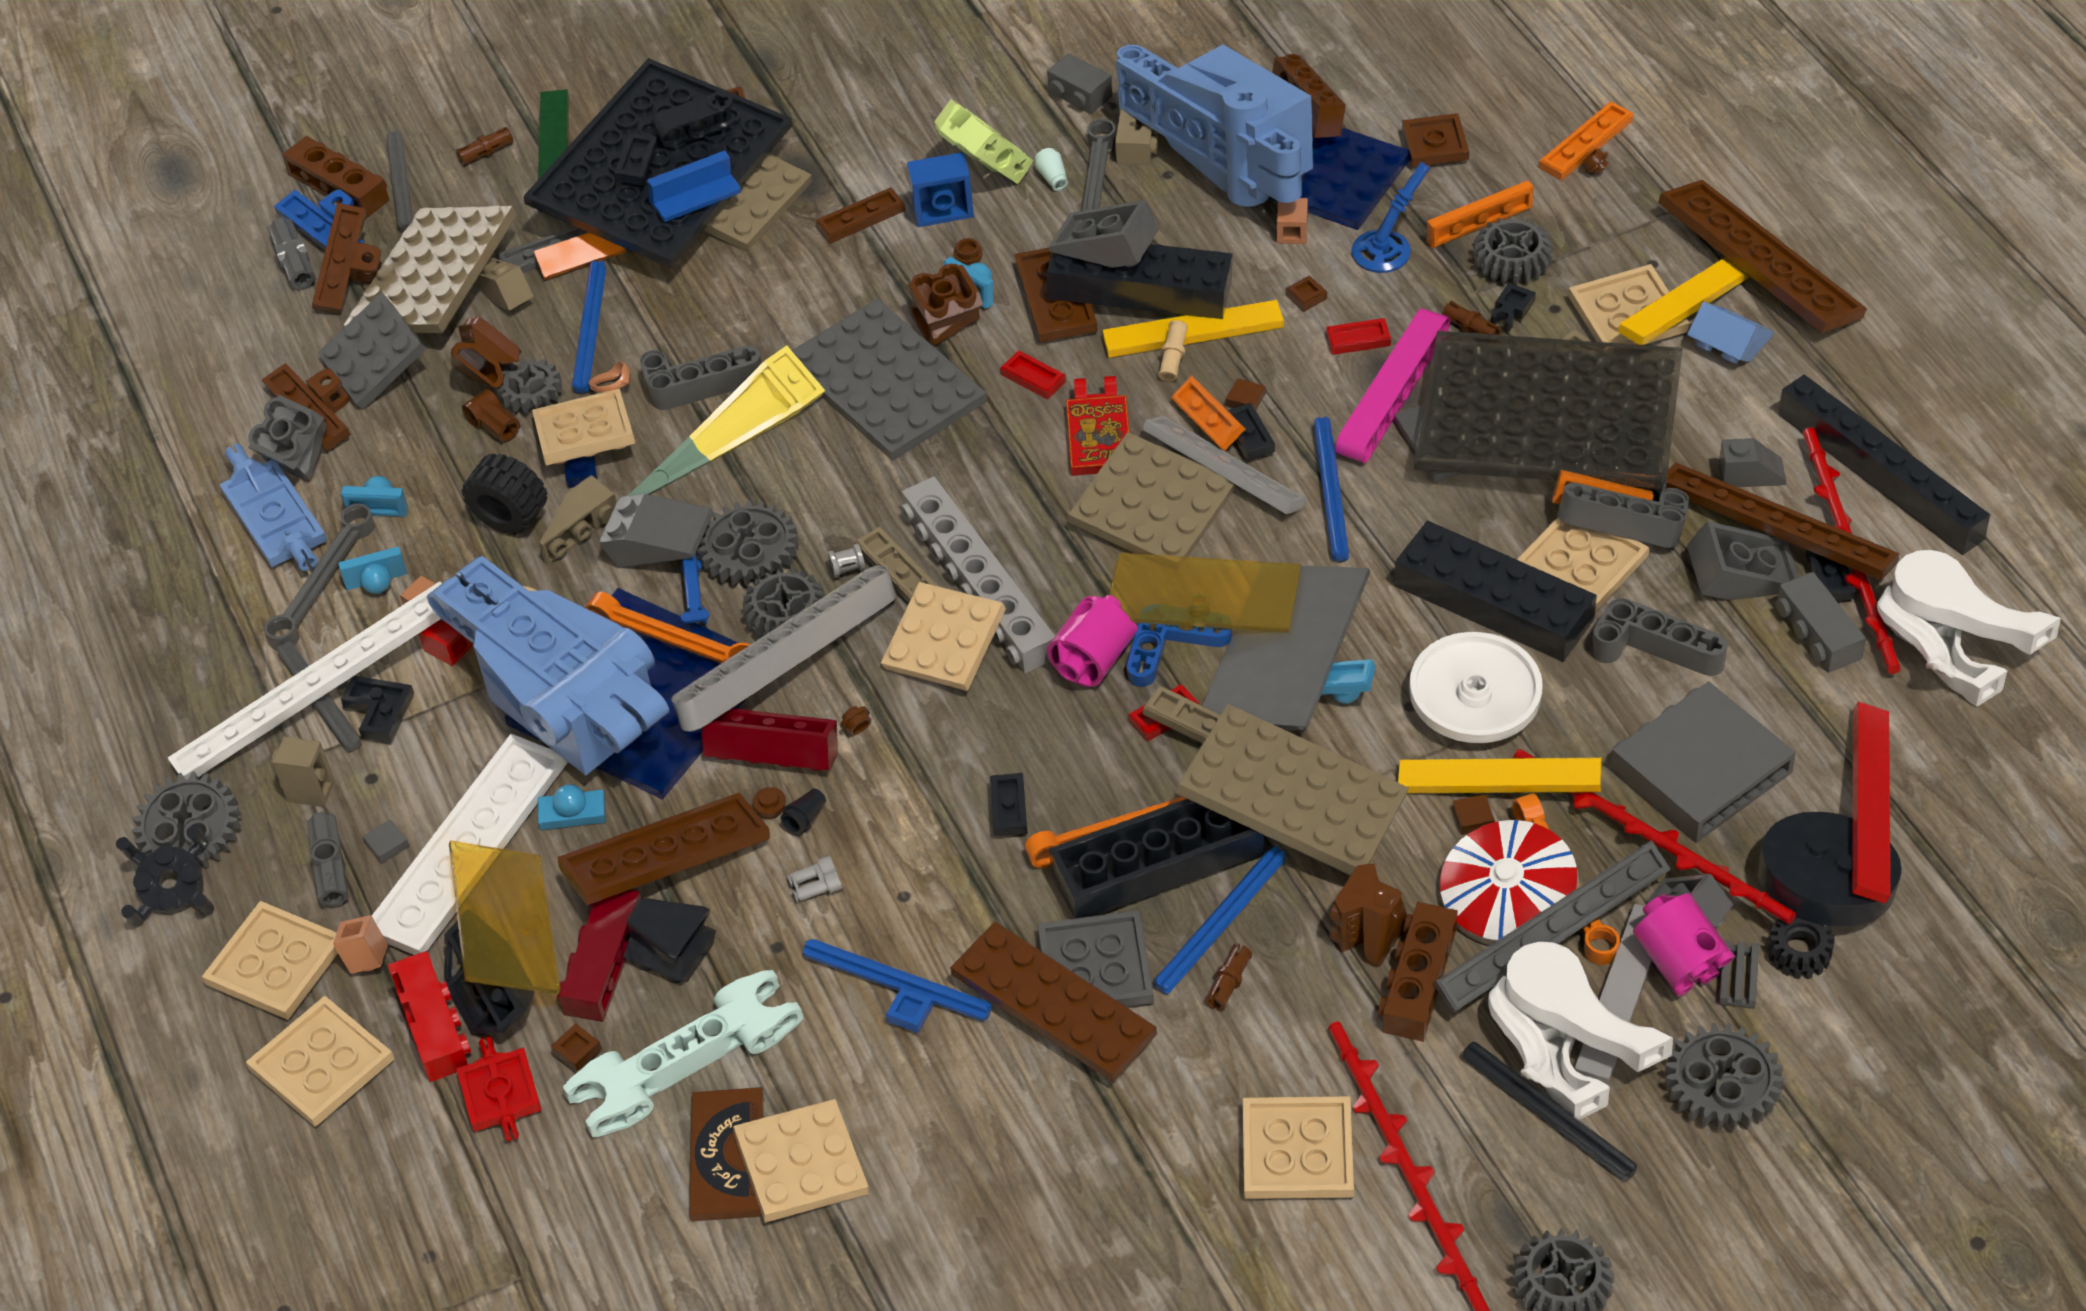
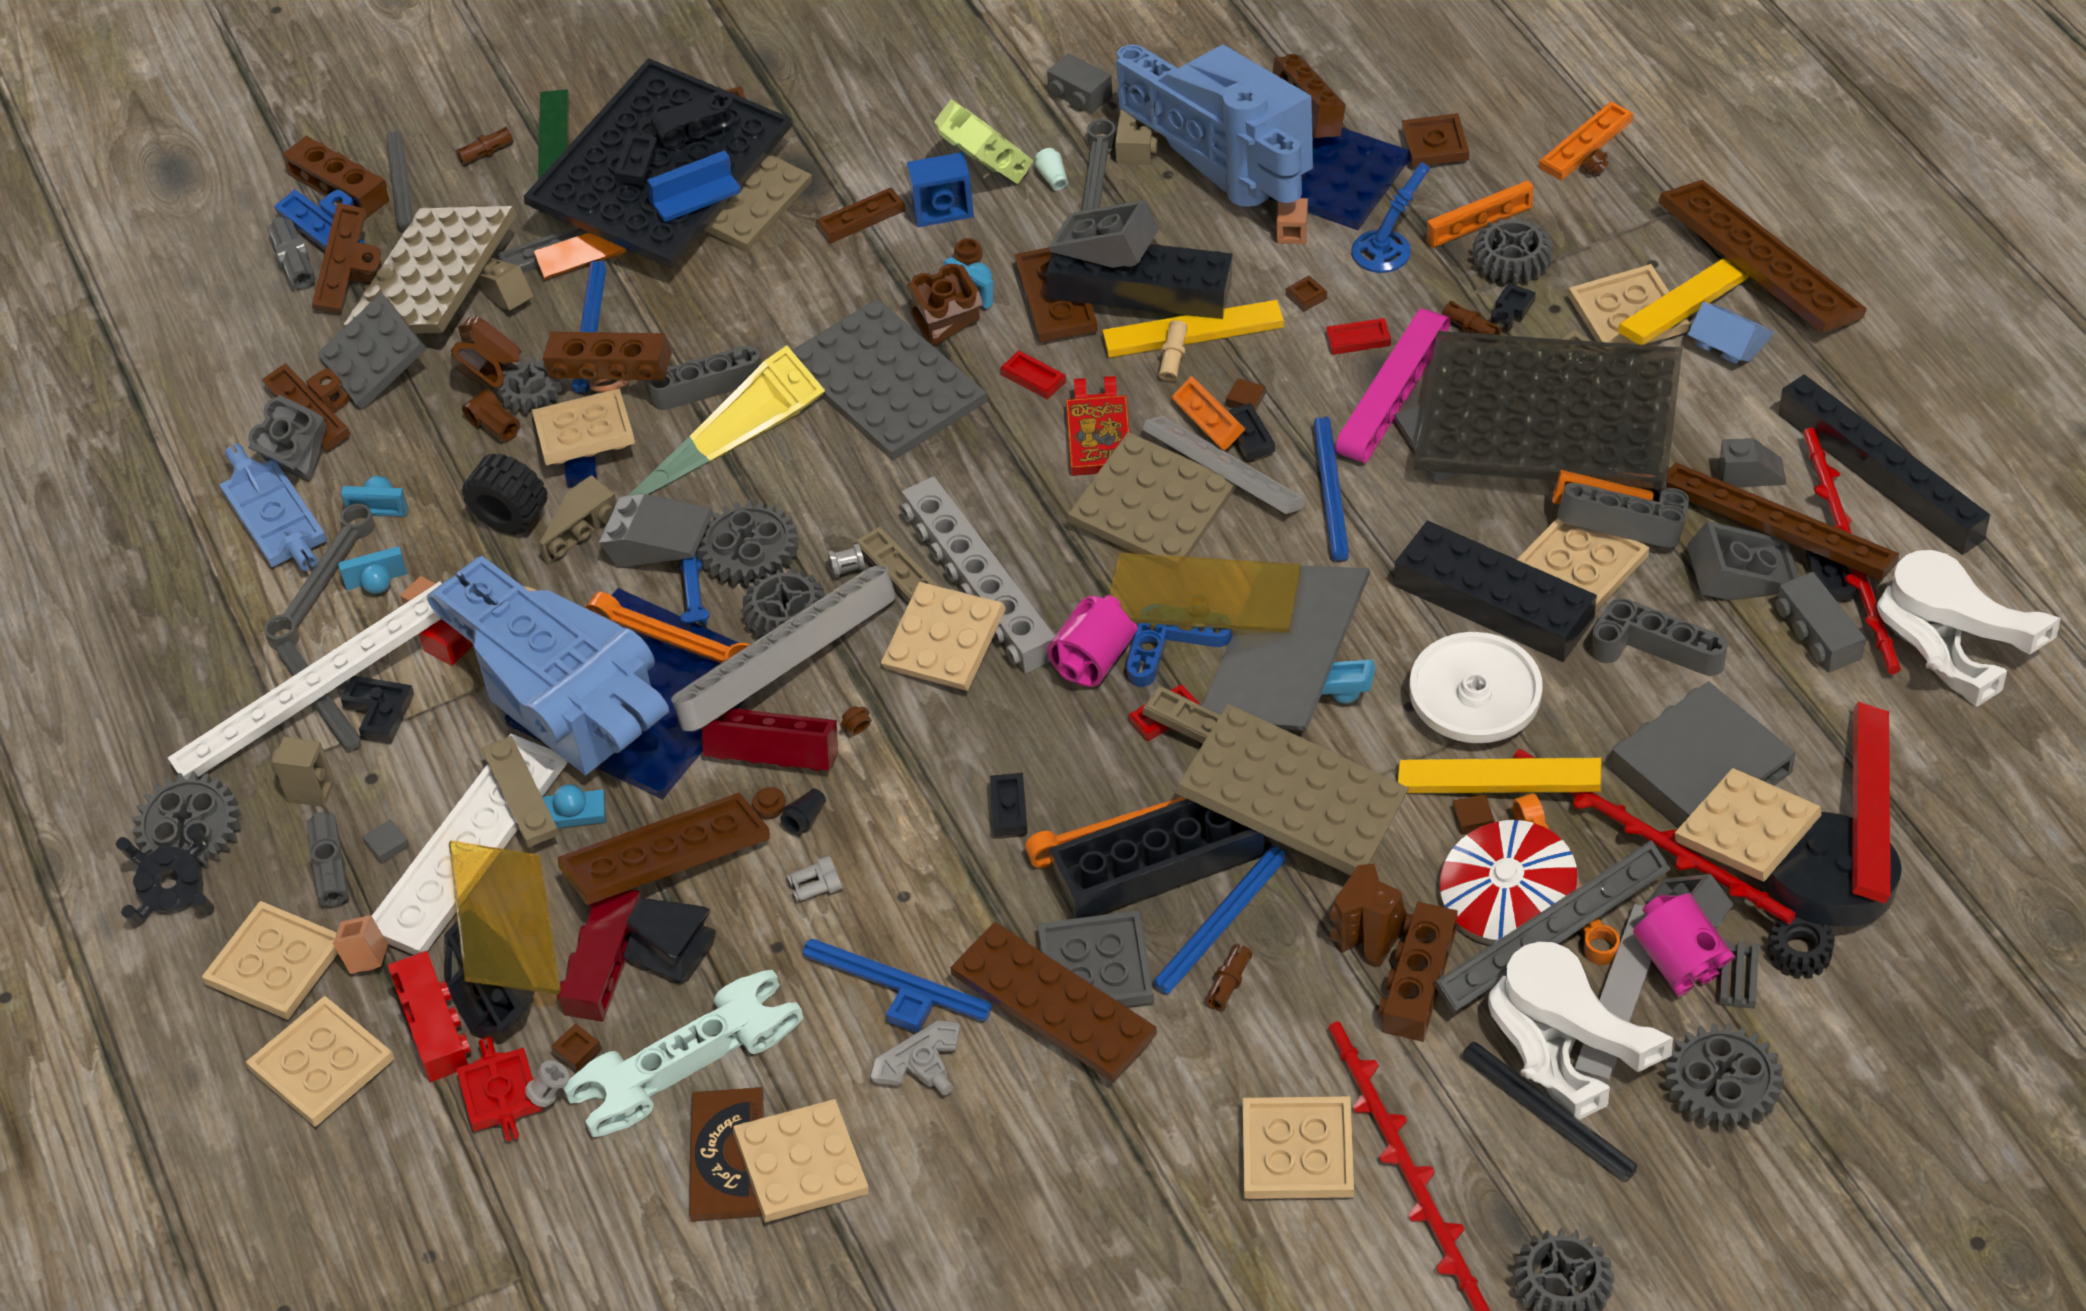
(520, 791): none -> dark tan plate
(547, 1083): none -> light grey bush
(607, 355): none -> reddish brown brick
(920, 1057): none -> light grey piece
(1748, 824): none -> tan plate

